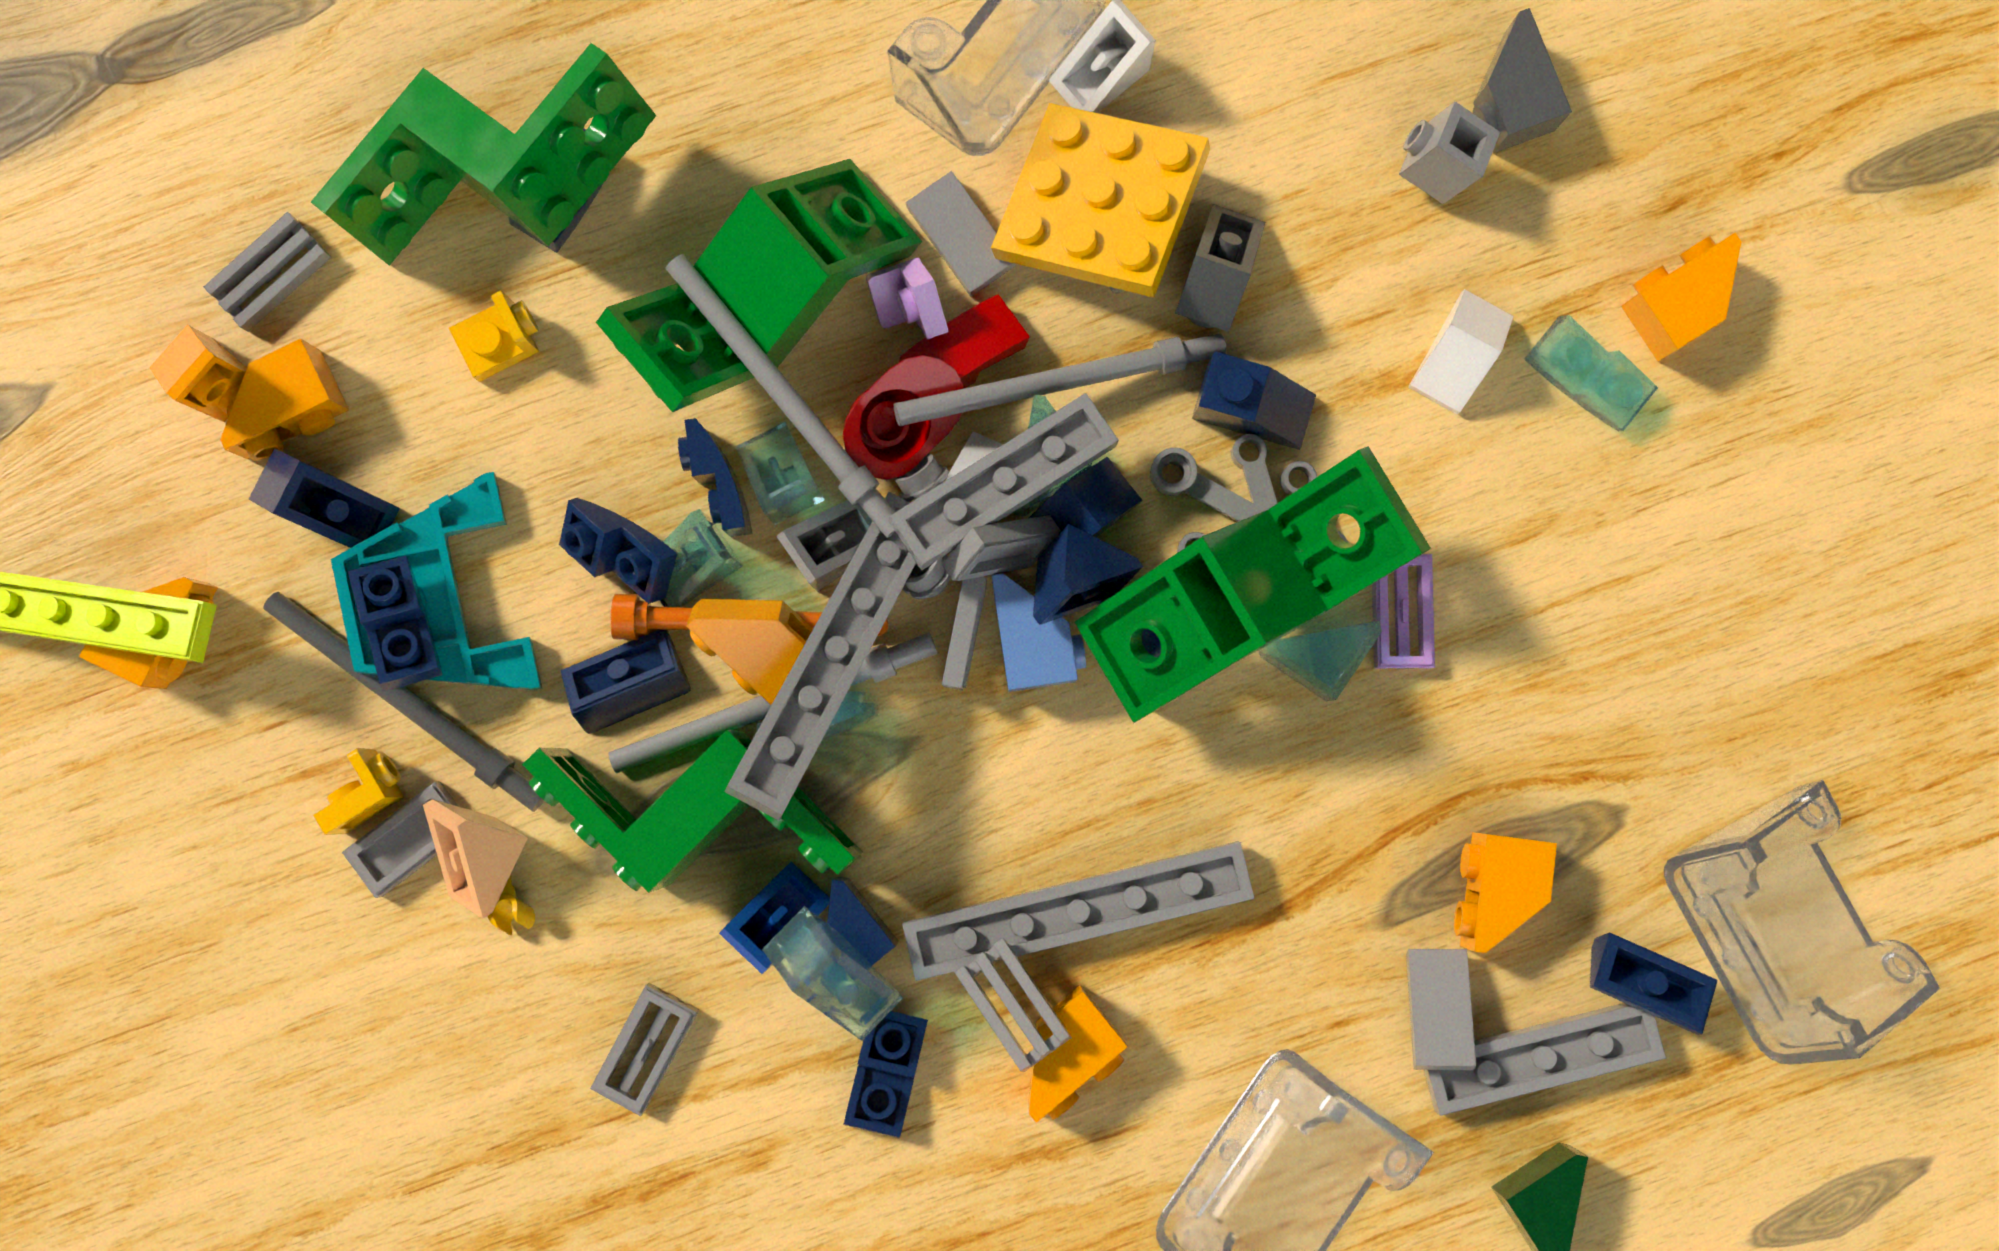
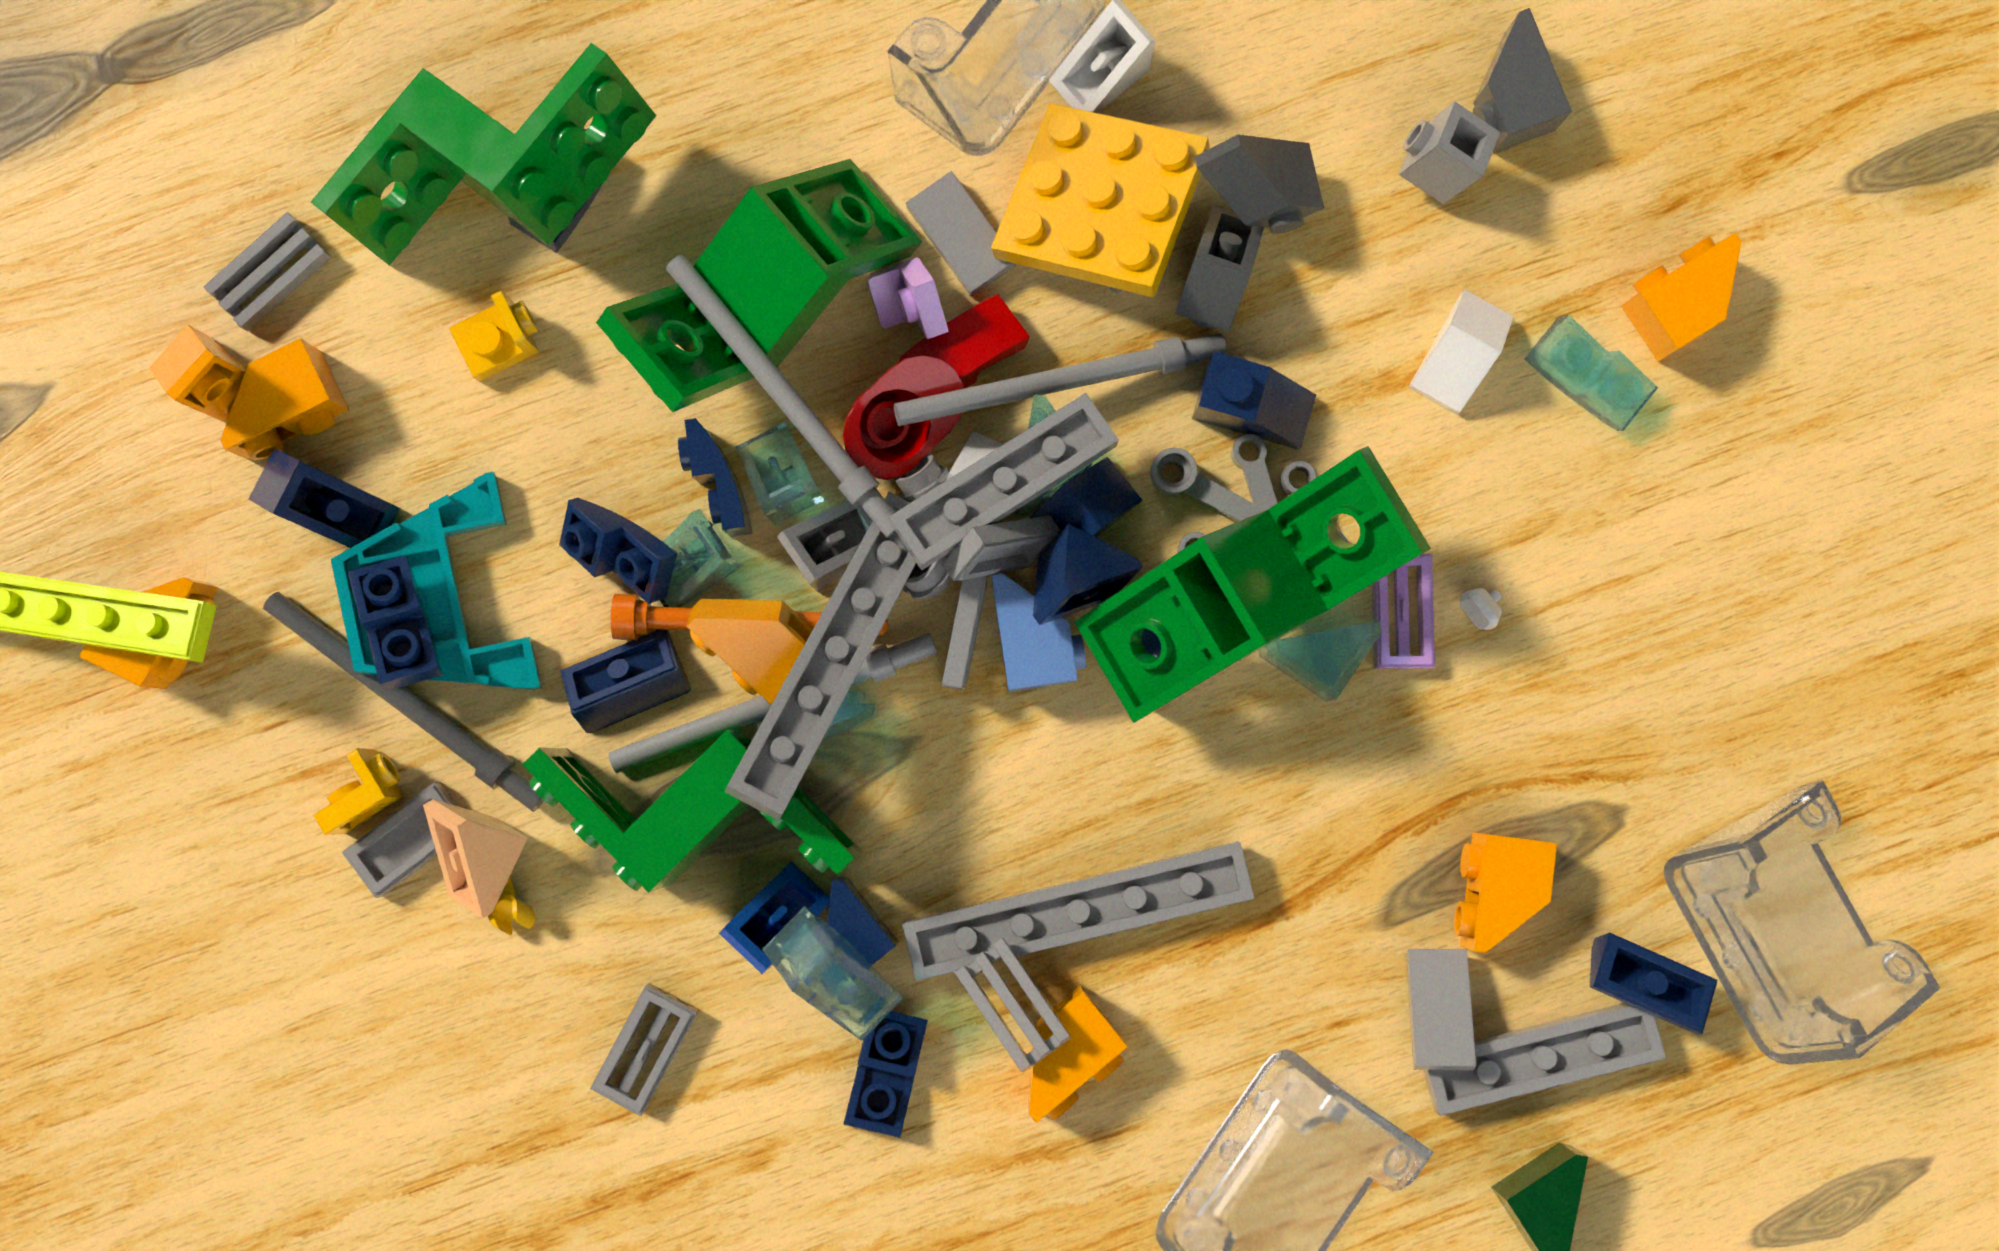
(1264, 180): none -> dark grey slope
(1482, 607): none -> white rock

